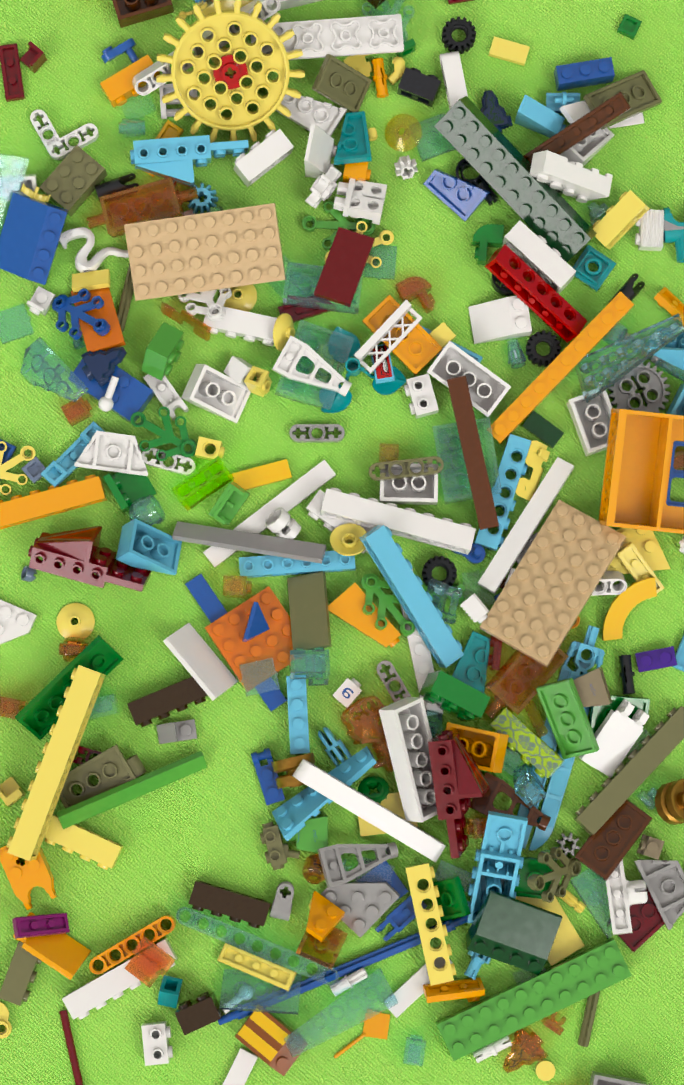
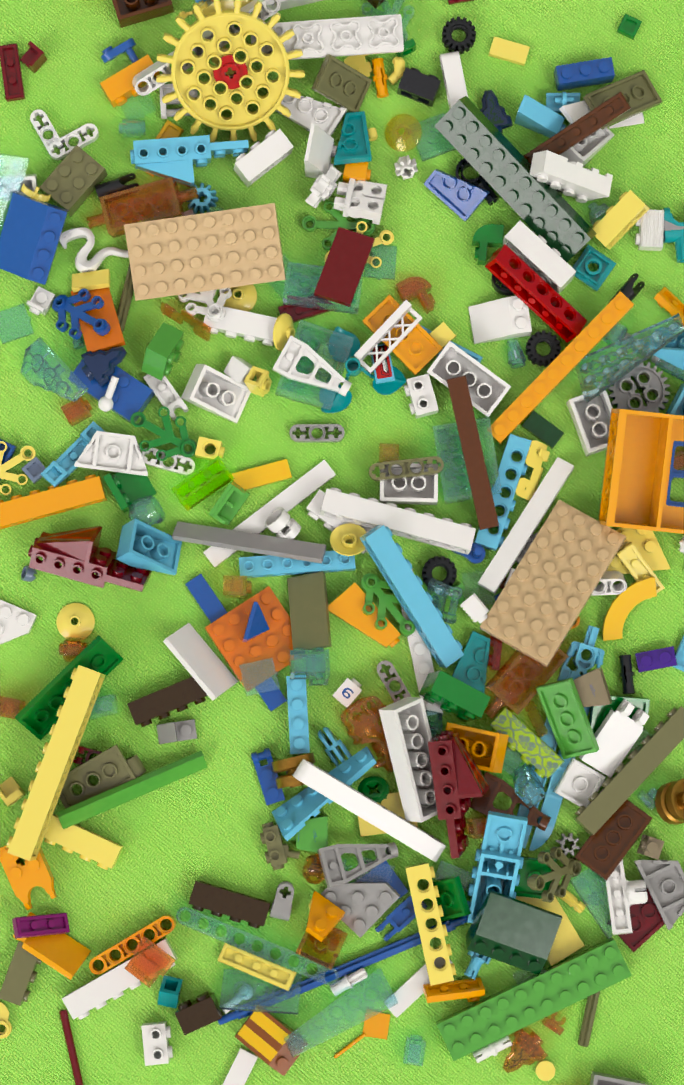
(579, 783): none -> white tile

